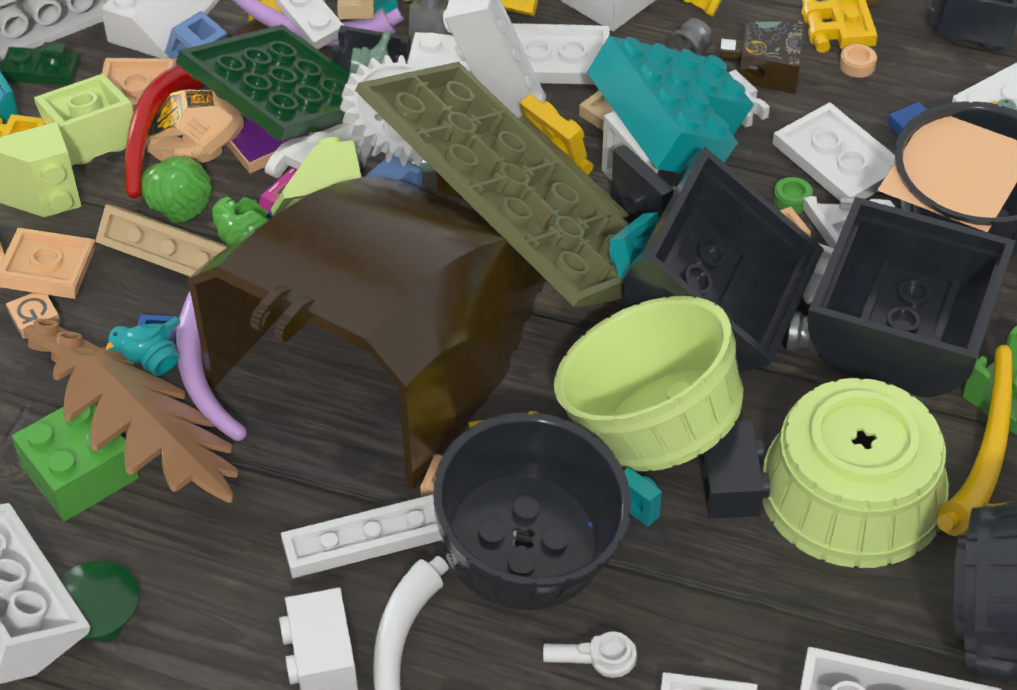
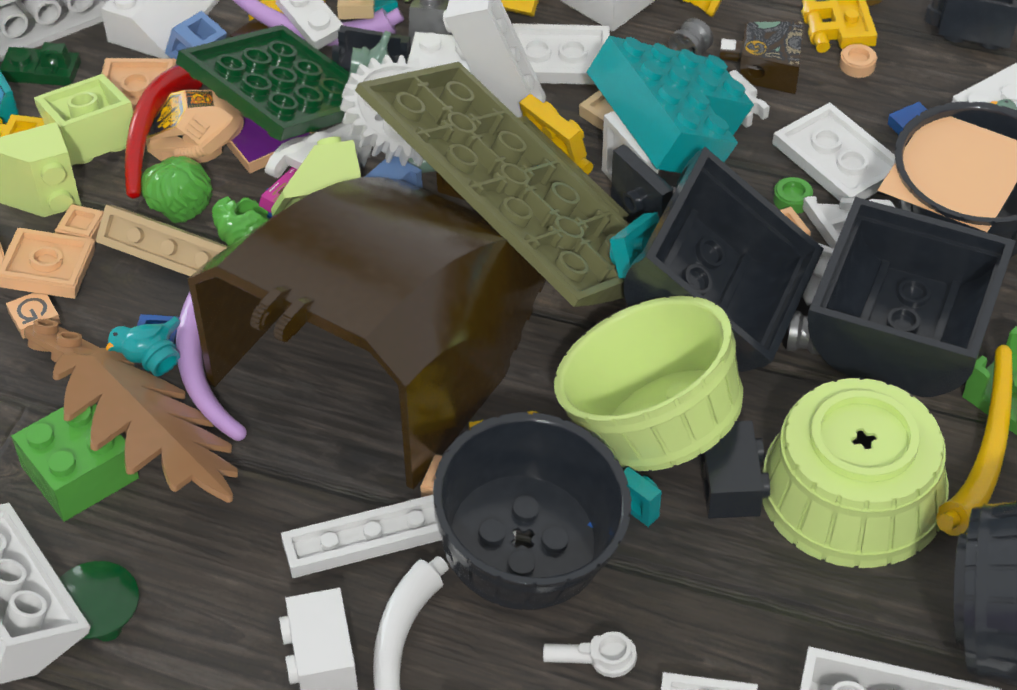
(80, 222): none -> light nougat tile

